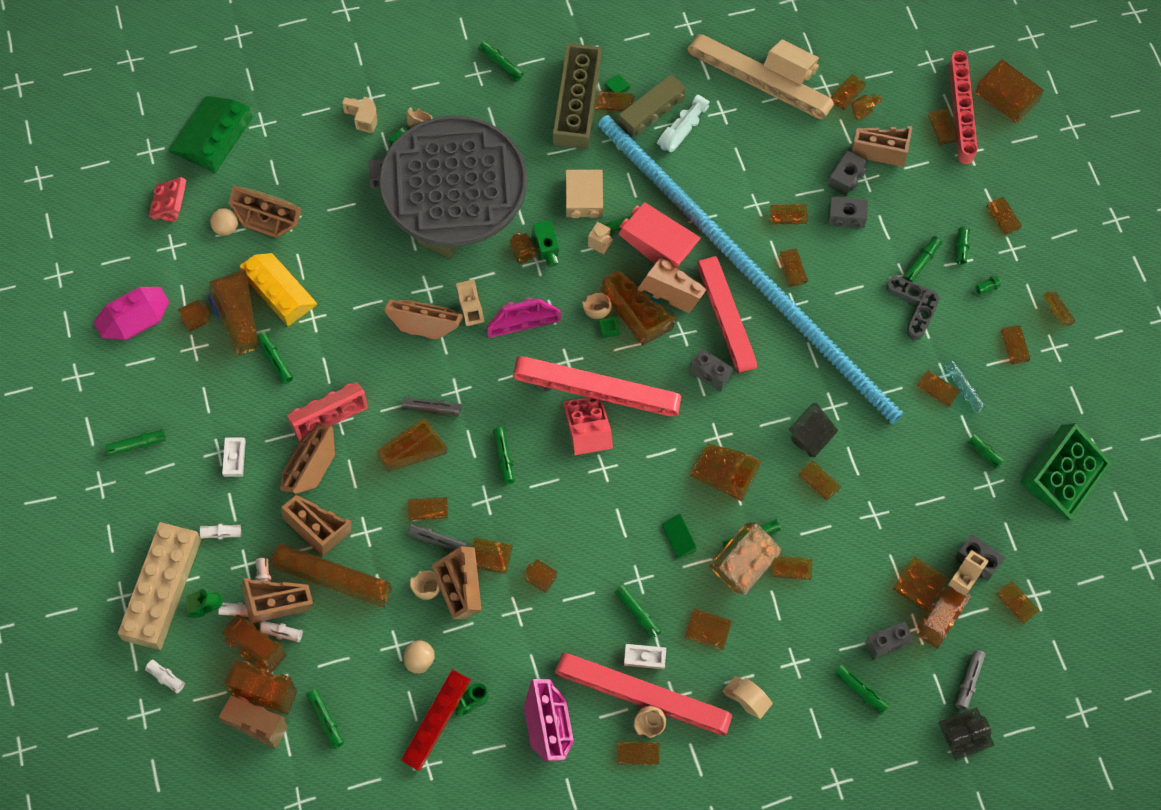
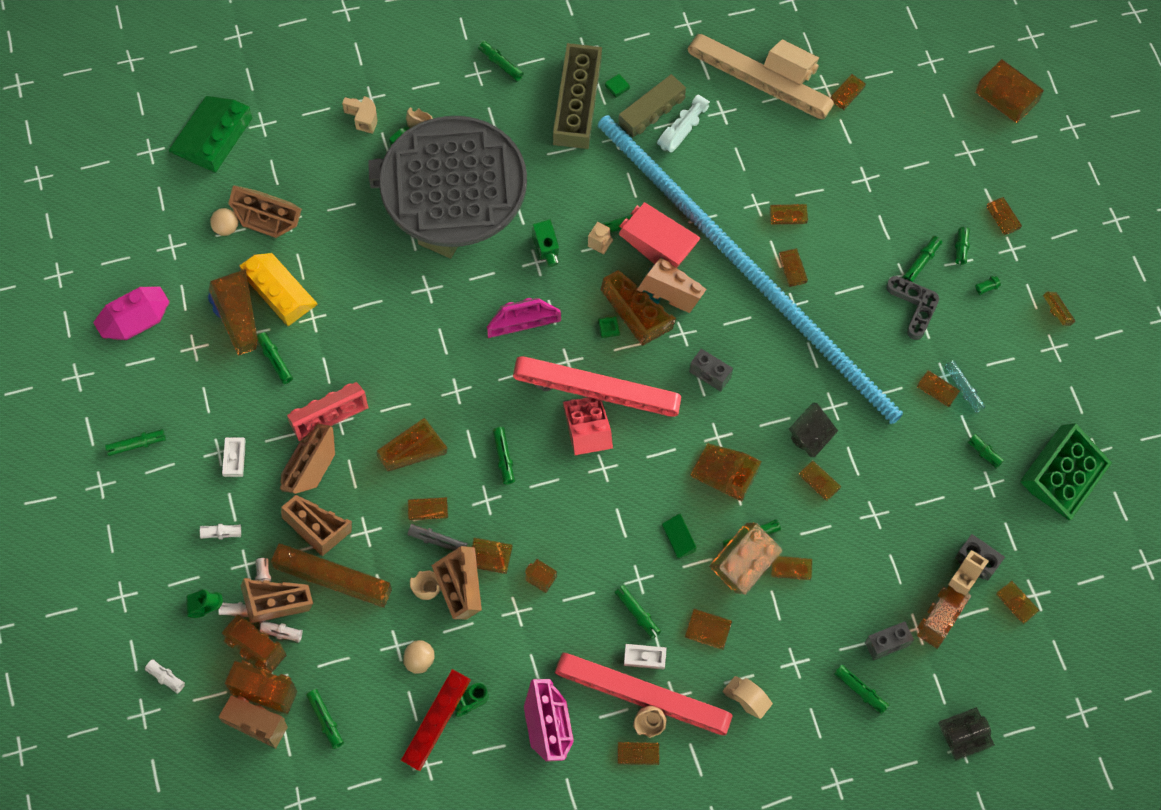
(159, 586): tan brick -> none
(167, 200): coral plate -> none
(194, 315): clear orange brick -> none
(422, 318): medium nougat wedge -> none
(440, 407): dark grey pin -> none
(469, 302): tan brick -> none
(522, 248): clear orange brick -> none
(584, 193): tan brick -> none
(597, 305): tan hair -> none
(614, 101): clear orange plate -> none
(727, 314): coral beam -> none
(850, 164): dark grey brick -> none
(856, 207): dark grey brick -> none
(864, 104): clear orange plate -> none
(882, 145): medium nougat wedge -> none
(920, 583): clear orange plate -> none
(943, 126): clear orange plate -> none
(962, 96): coral beam -> none
(968, 688): light grey pin -> none
(1015, 344): clear orange plate -> none

